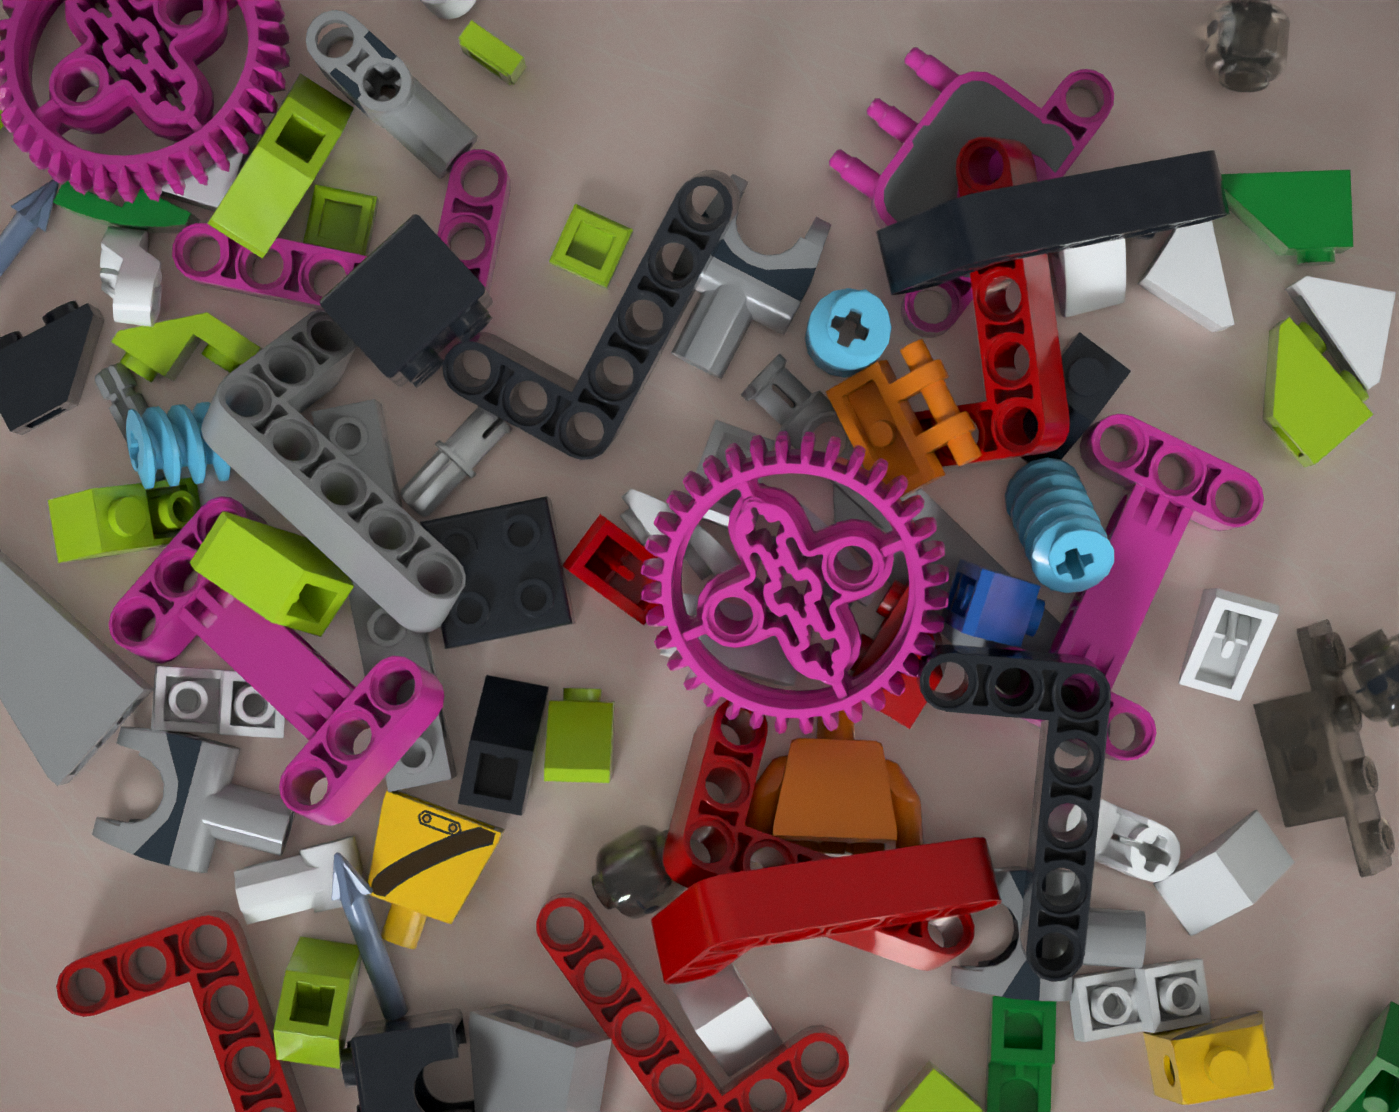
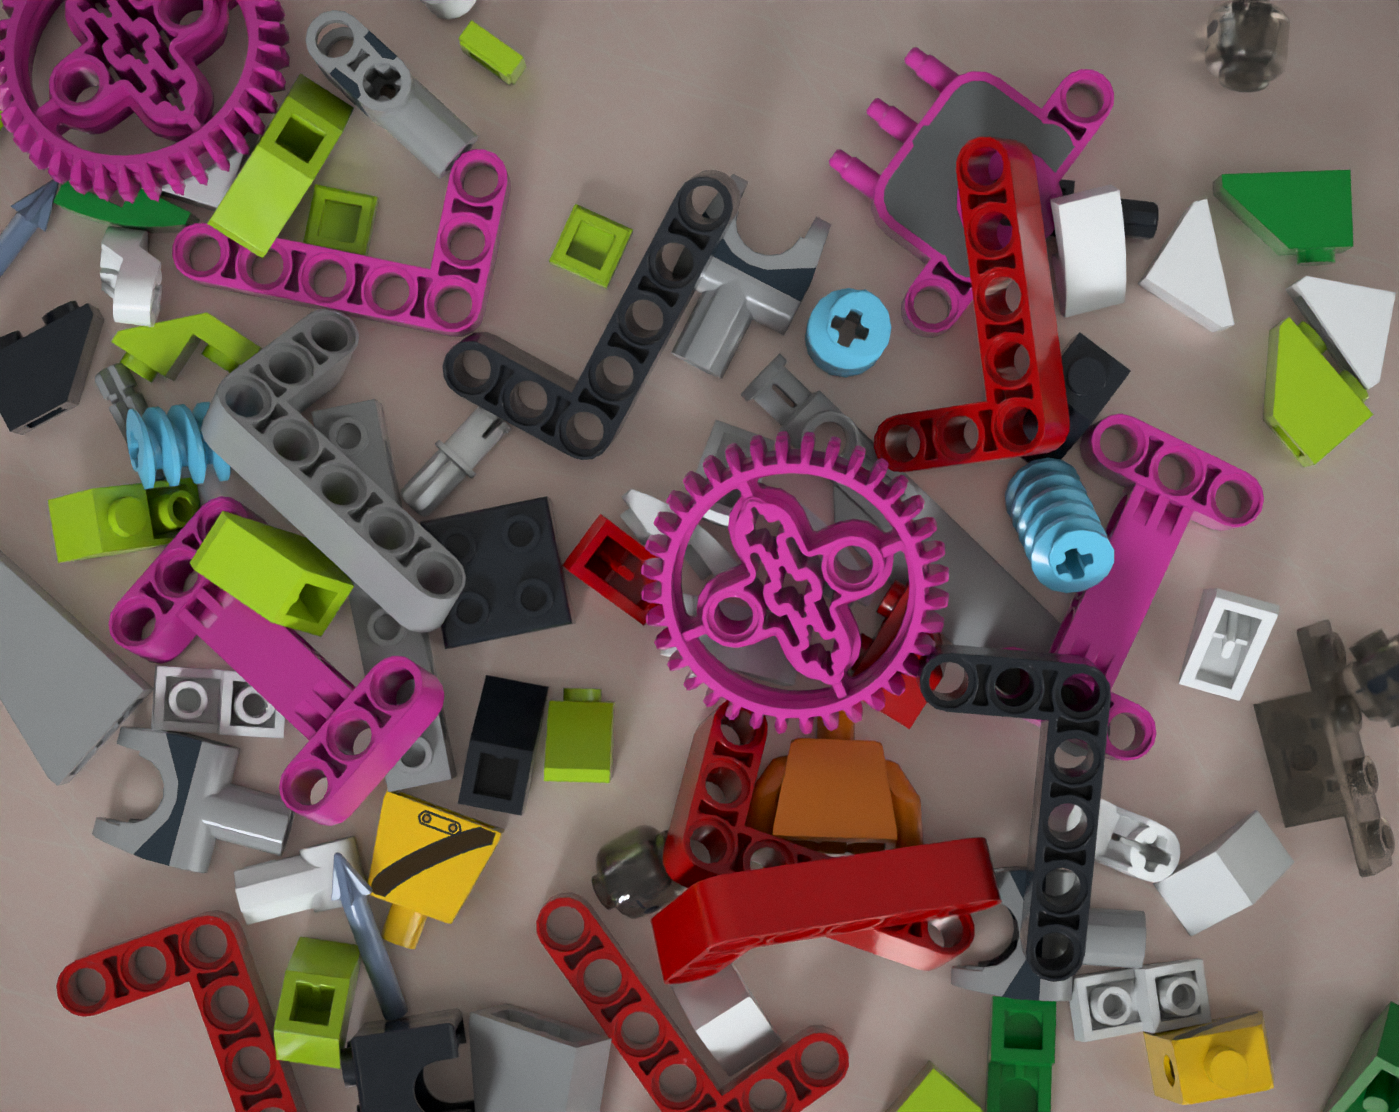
(409, 303): black piece -> none
(880, 418): orange plate -> none
(993, 605): blue slope -> none
(1050, 218): black beam -> none

